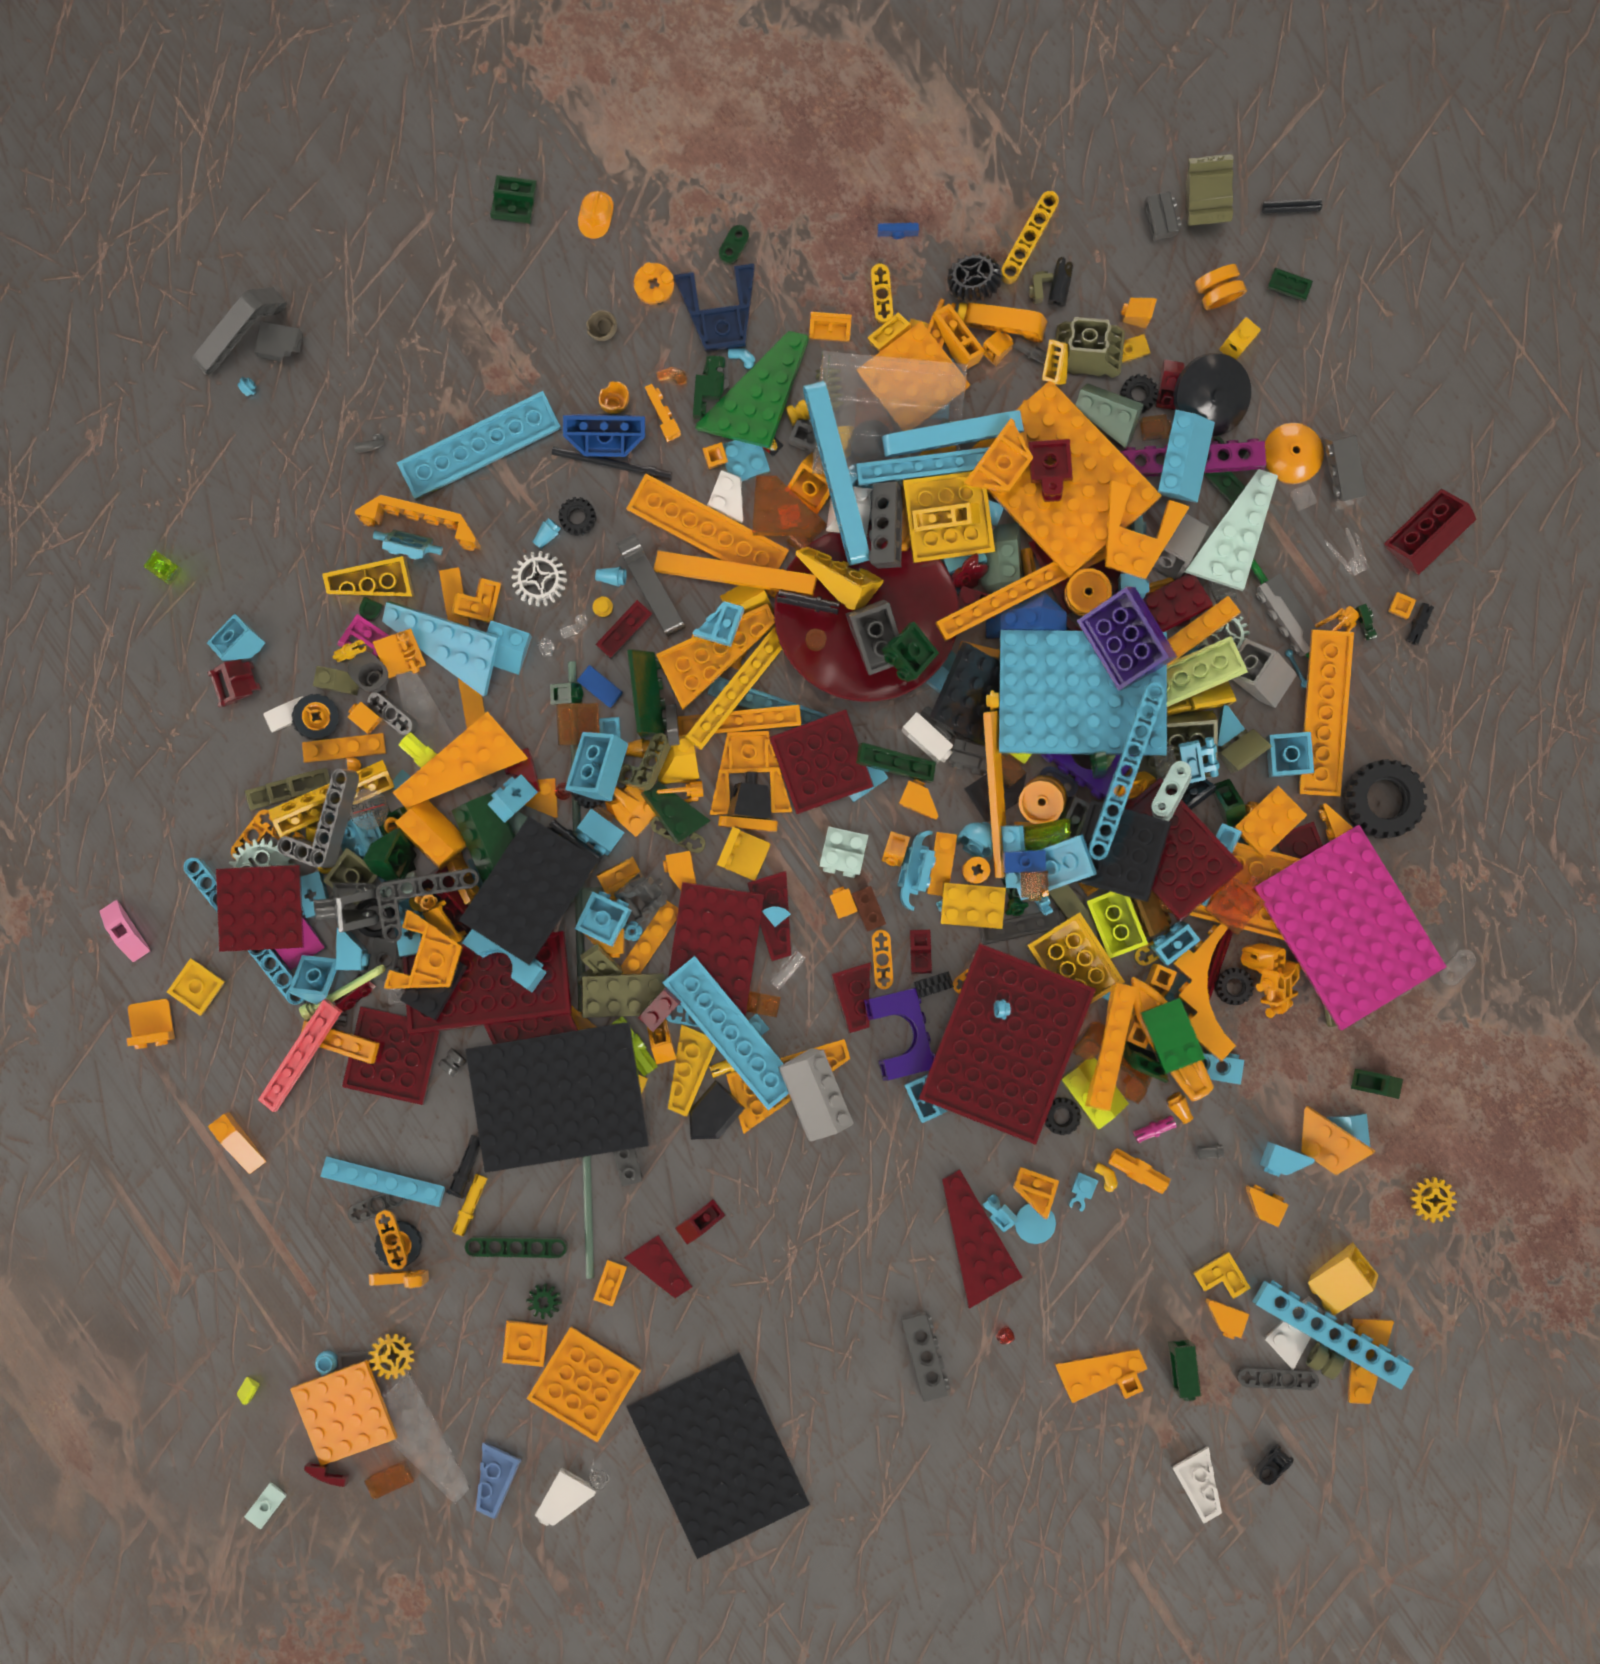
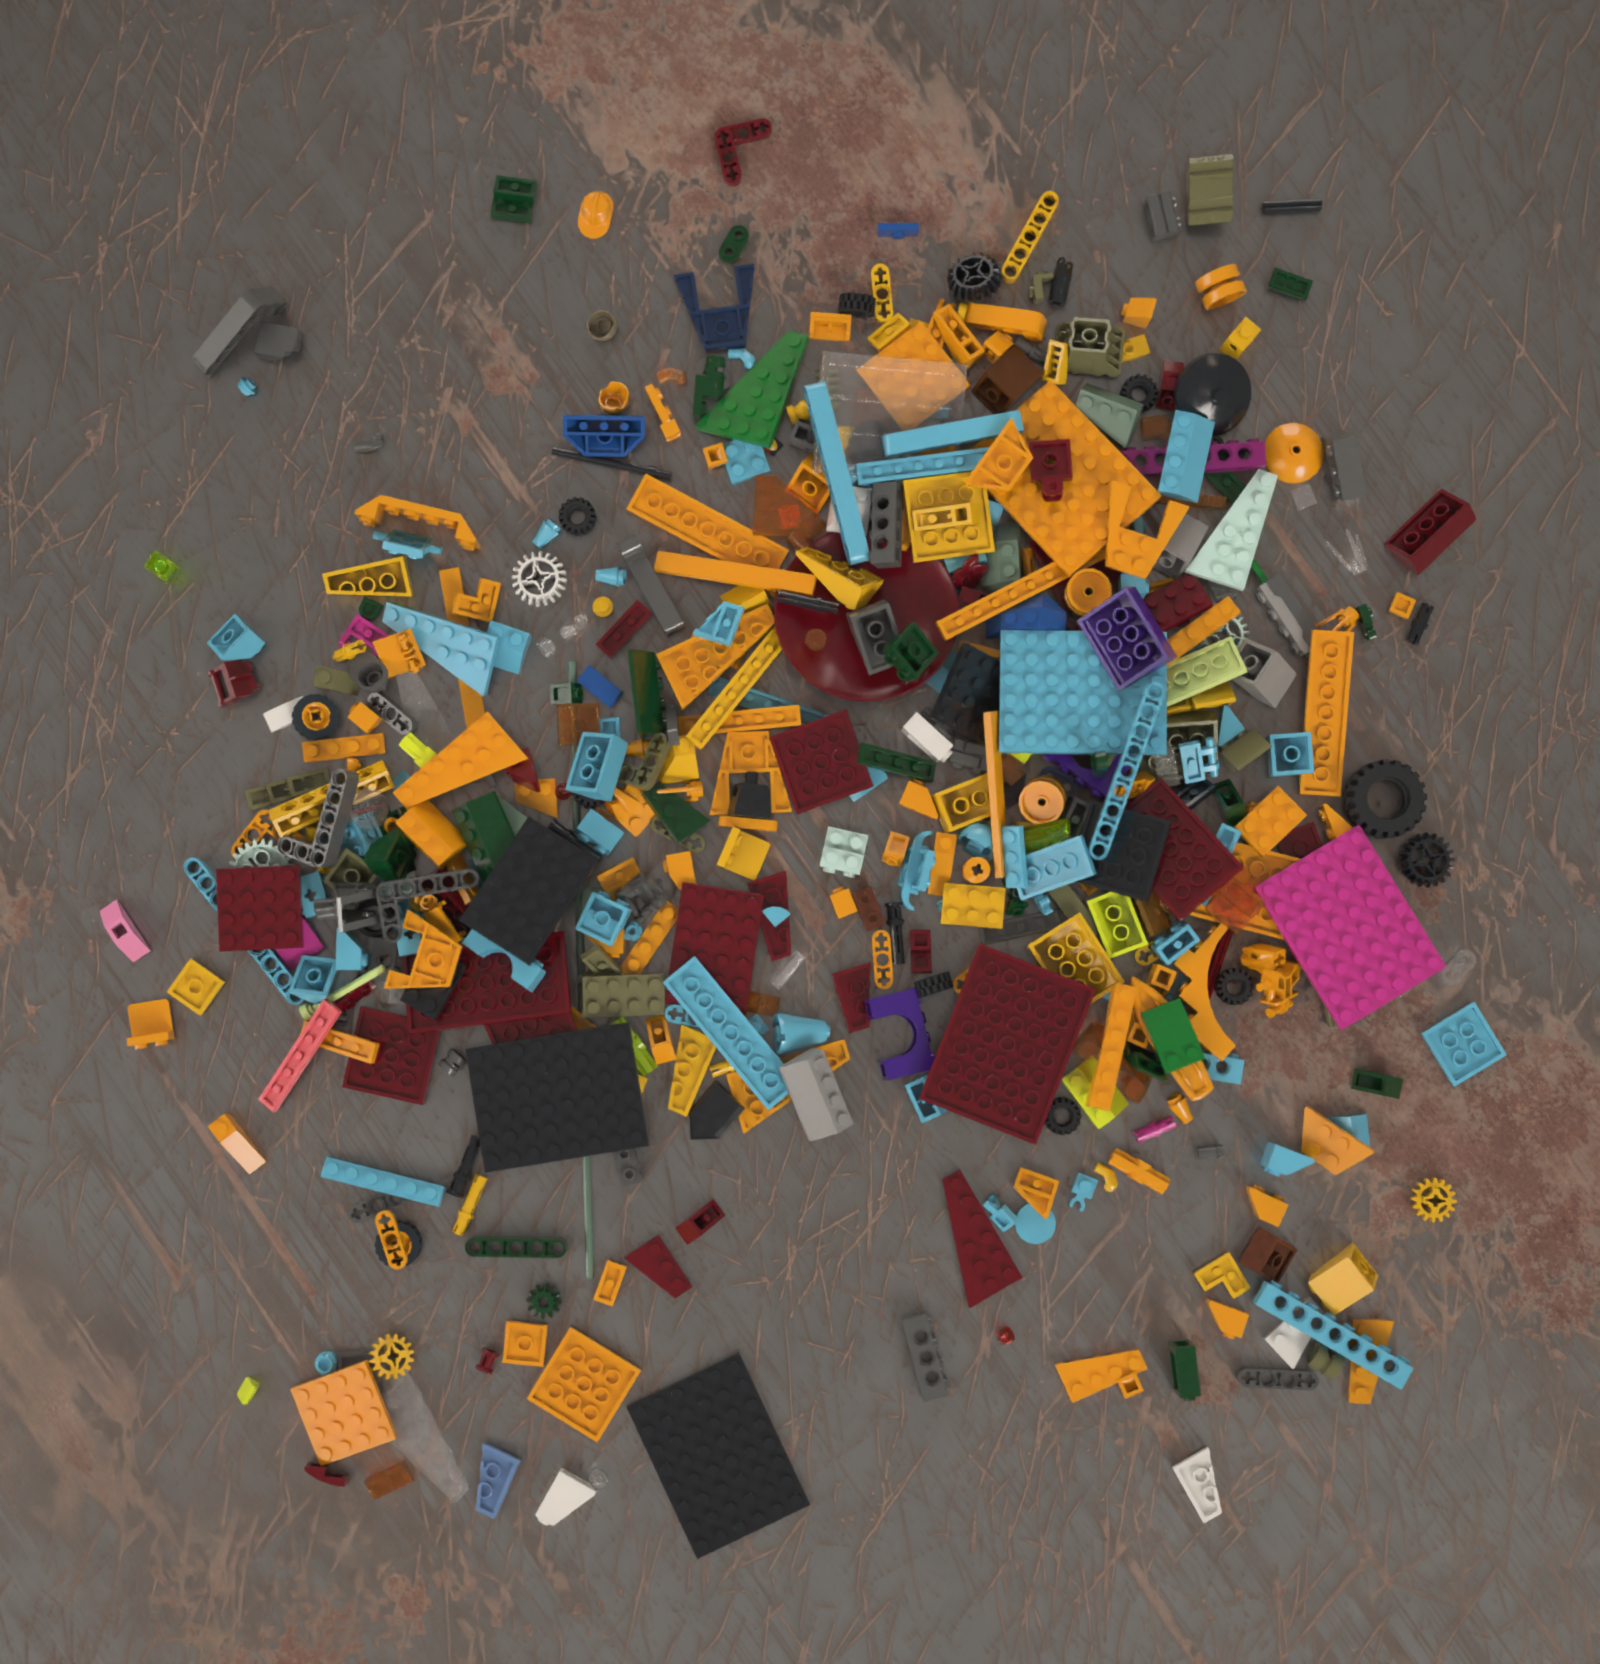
(265, 1505): light aqua plate -> none
(410, 1278): light orange beam -> none
(479, 445): medium azure plate -> none
(487, 1360): none -> dark red bush
(512, 798): medium azure brick -> none
(650, 272): light orange plate -> none
(659, 1009): plate -> none
(728, 496): white wing -> none
(734, 140): none -> dark red beam
(797, 1032): none -> medium azure cone
(857, 305): none -> black tyre
(895, 922): none -> black pin
(963, 803): none -> yellow slope
(993, 700): yellow plate -> none
(1002, 1009): medium azure plate -> none
(1007, 381): none -> reddish brown slope
(1024, 861): blue plate -> none
(1034, 885): clear orange brick -> none
(1171, 781): light aqua piece -> none
(1204, 501): none -> clear orange beam
(1268, 1255): none -> copper slope
(1274, 1464): black piece -> none
(1289, 653): medium azure hinge -> none
(1443, 854): none -> black gear
(1463, 1044): none -> medium azure plate

